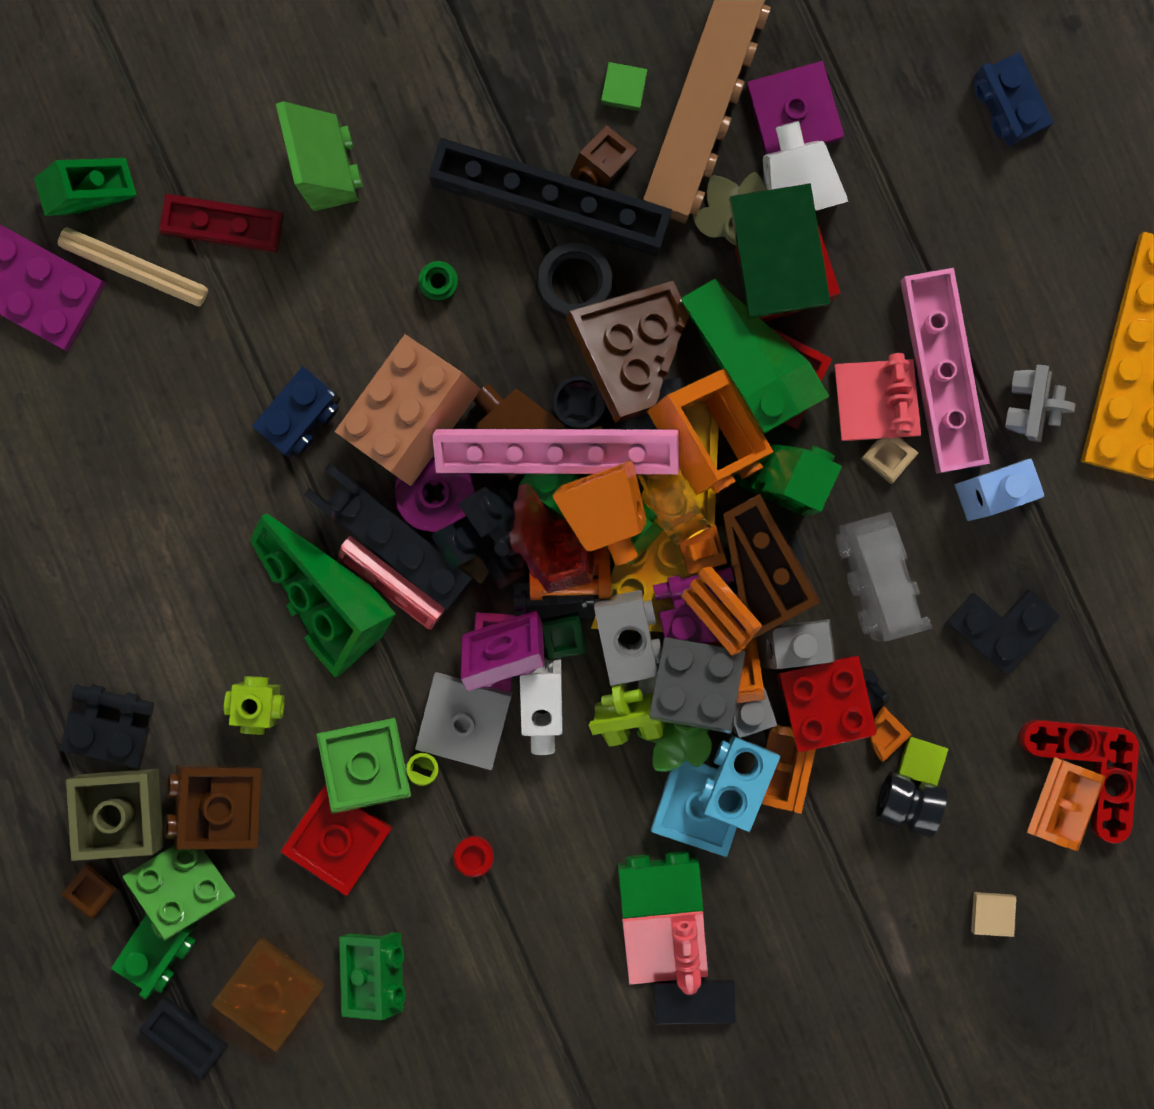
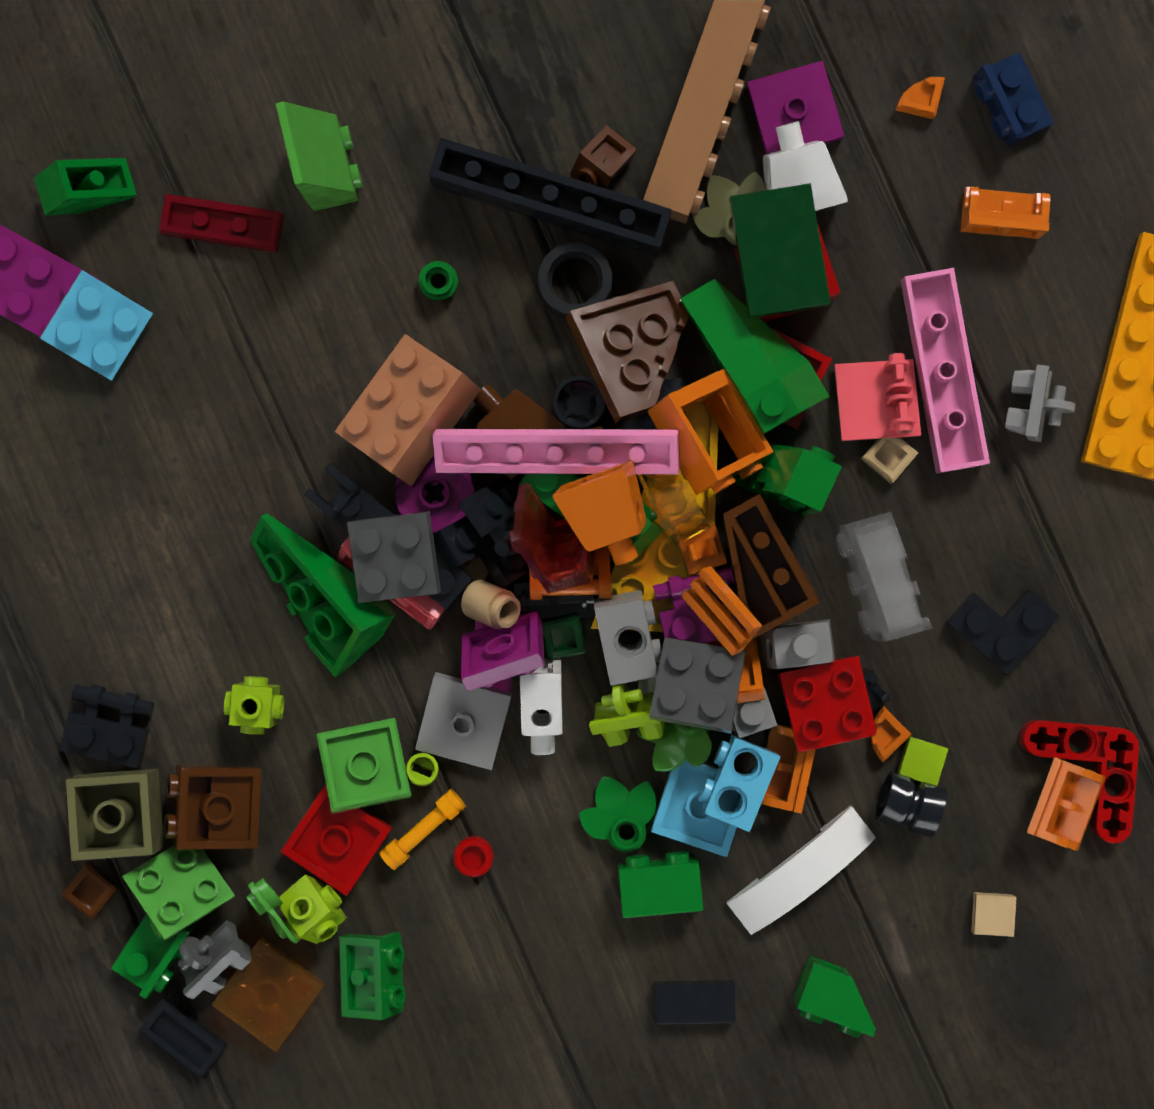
(96, 325): none -> medium azure plate
(132, 266): tan axle -> none
(207, 959): none -> dark grey hips
(265, 899): none -> bright green plate
(297, 413): dark blue bracket -> none
(312, 910): none -> lime brick
(394, 557): none -> dark grey plate
(398, 851): none -> light orange bar
(490, 605): none -> tan brick
(617, 808): none -> green plate
(624, 86): bright green tile -> none
(666, 949): coral hinge -> none
(802, 872): none -> white slope
(831, 994): none -> green slope
(922, 98): none -> orange tile
(1000, 490): light blue torso -> none
(1005, 213): none -> orange hinge

